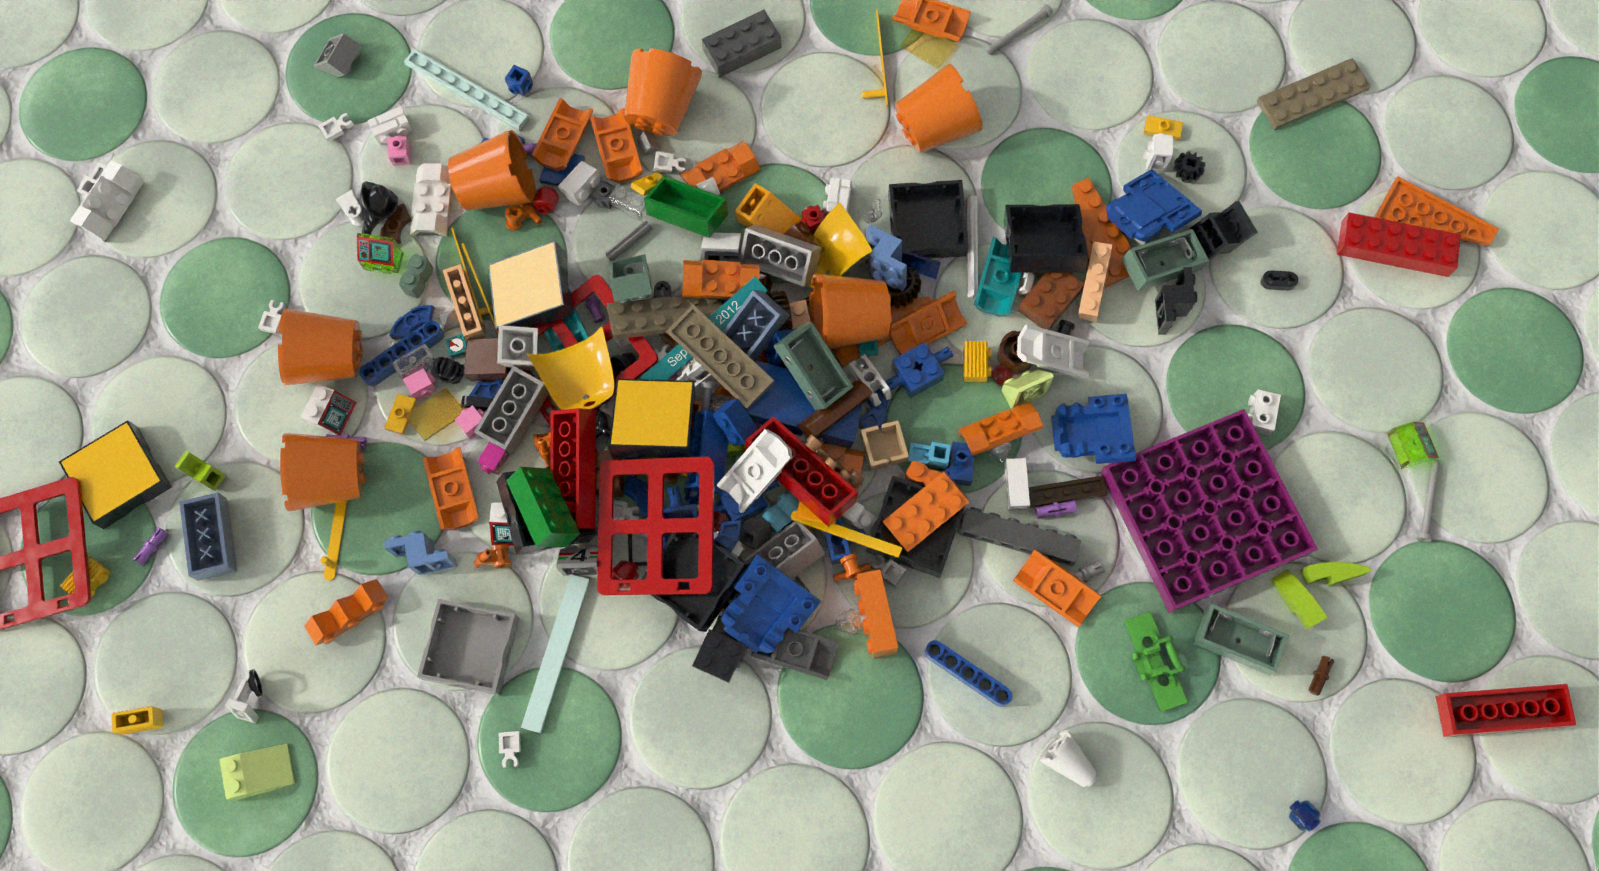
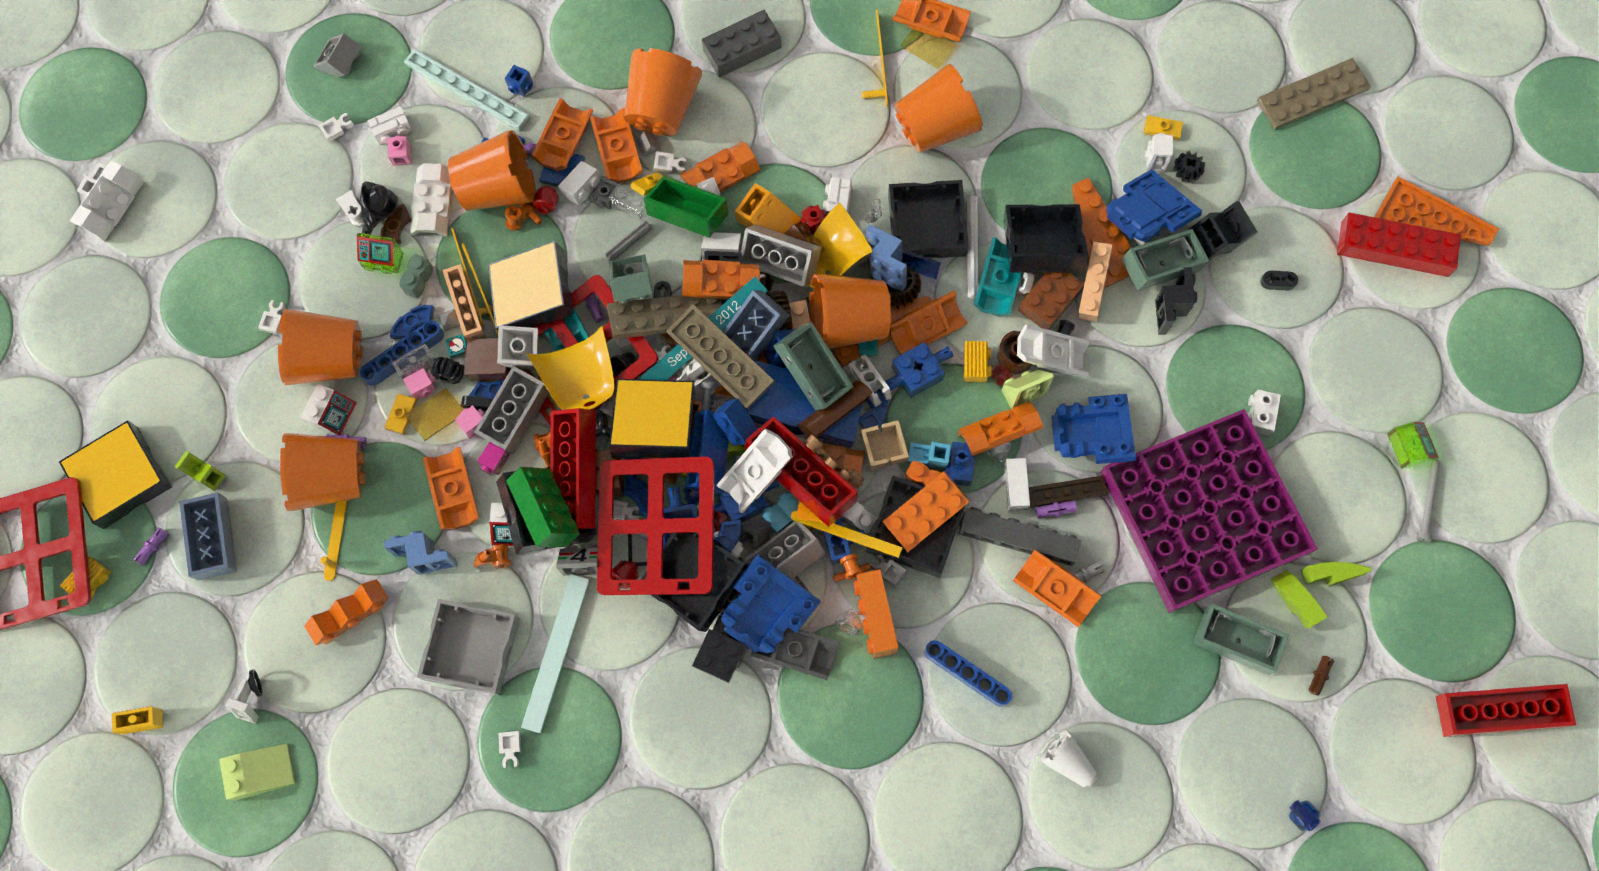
(1046, 11): light grey bar -> none
(1150, 663): bright green piece -> none

